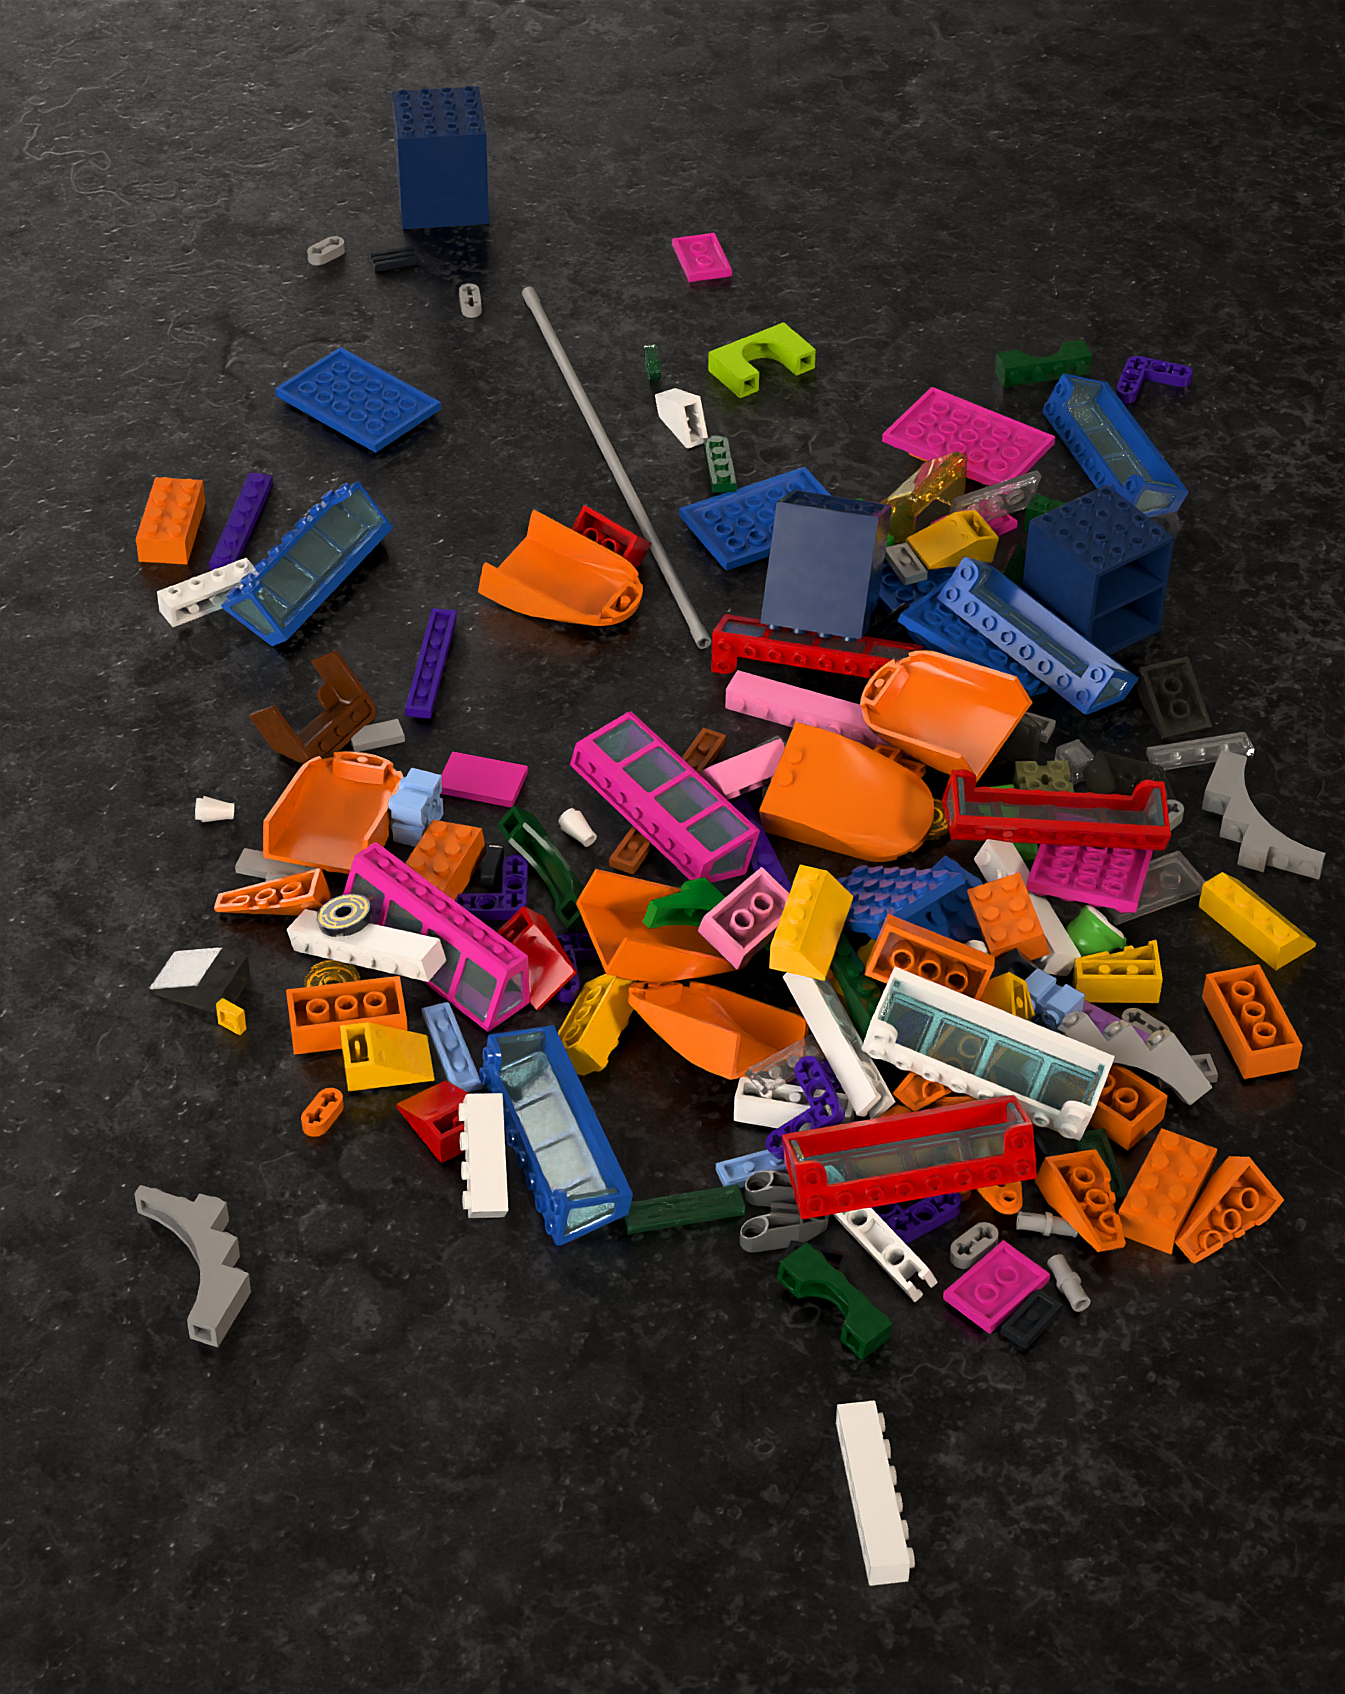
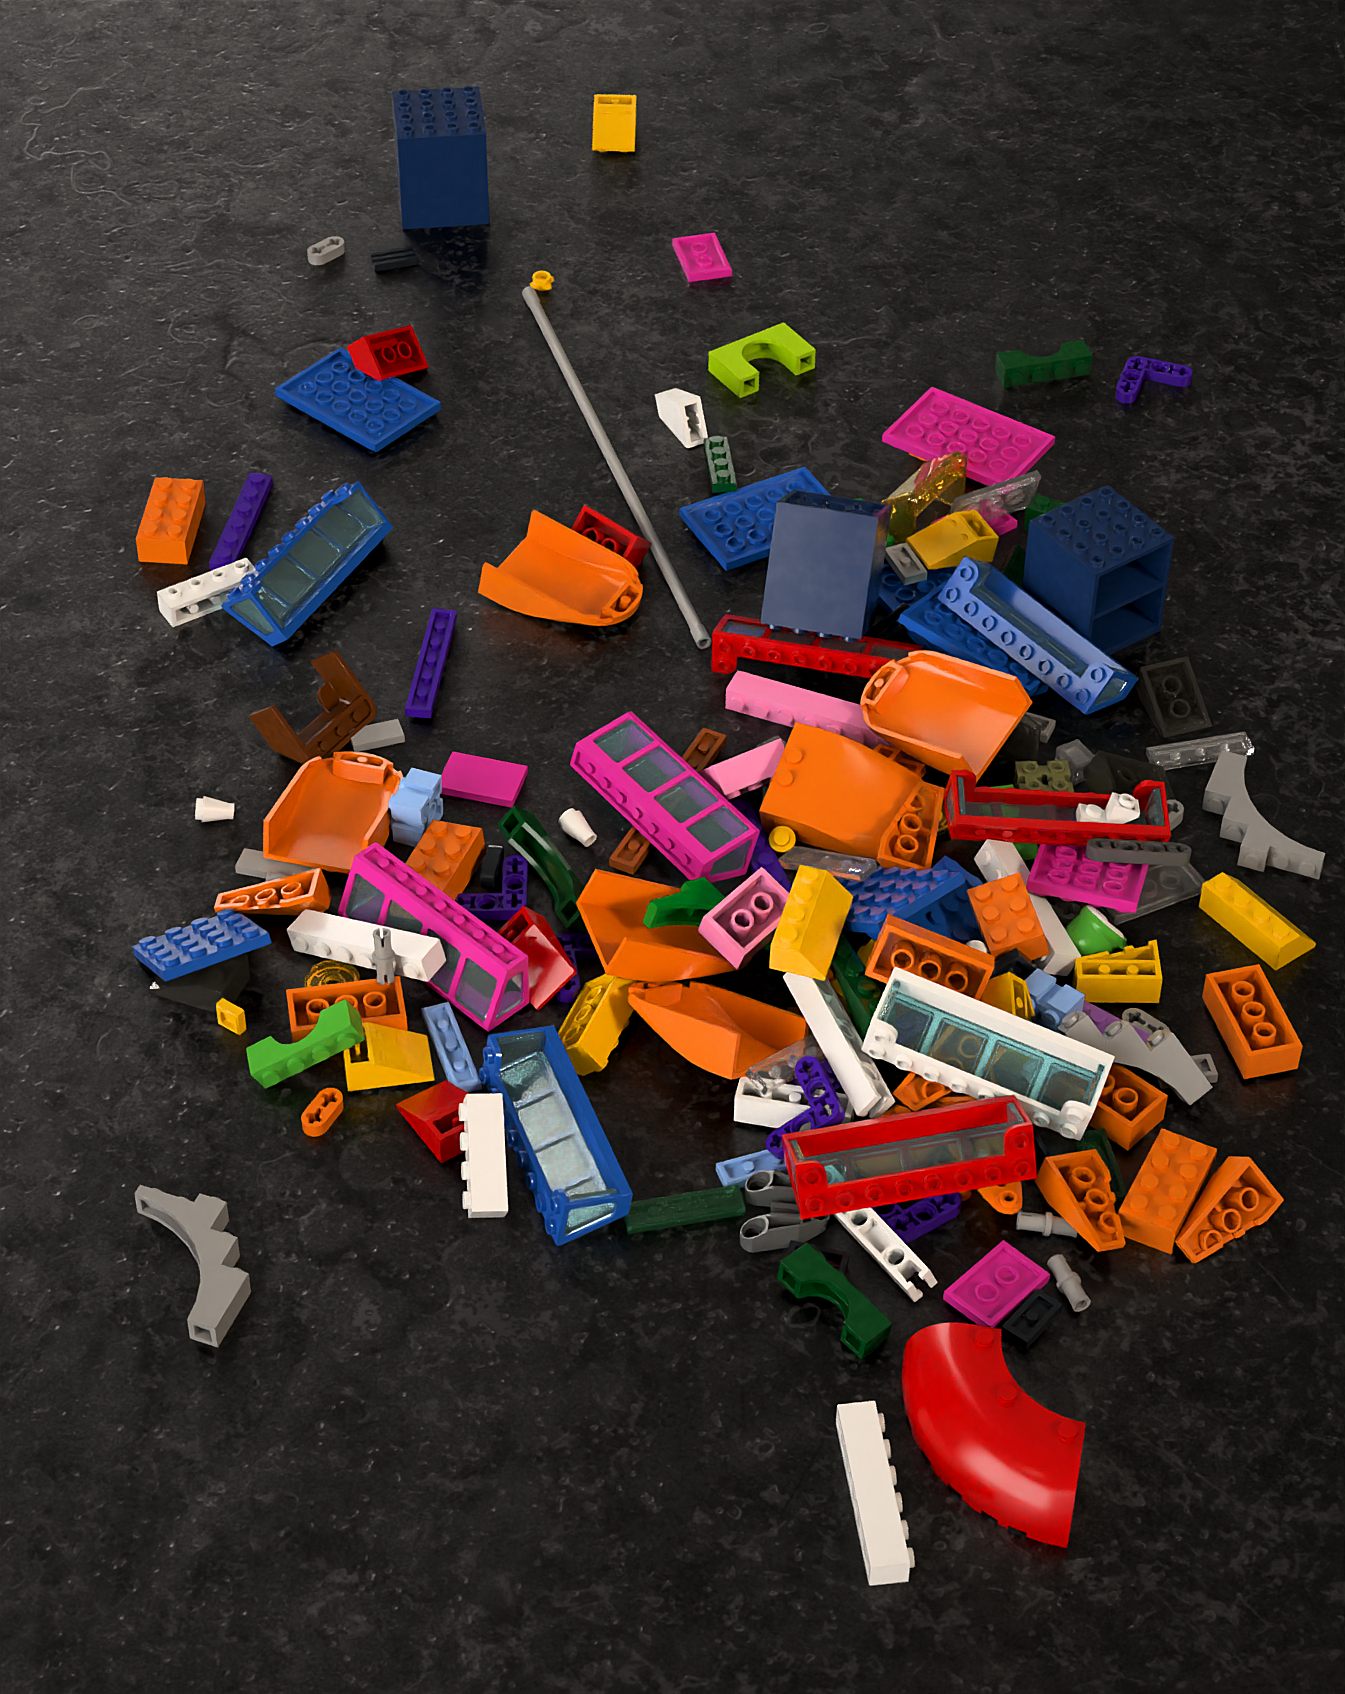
(200, 944): none -> blue plate
(331, 914): tile -> none
(336, 1030): none -> bright green arch
(383, 956): none -> light grey pin
(388, 353): none -> red slope
(470, 300): light grey beam -> none
(542, 281): none -> yellow plate
(614, 123): none -> yellow slope
(652, 362): clear green beam -> none
(782, 839): none -> yellow plate
(837, 864): none -> clear tile
(913, 832): none -> orange wedge
(970, 1242): light grey beam -> none
(988, 1433): none -> red brick
(1112, 445): blue window -> none
(1118, 810): none -> white slope
(1138, 852): none -> dark grey beam

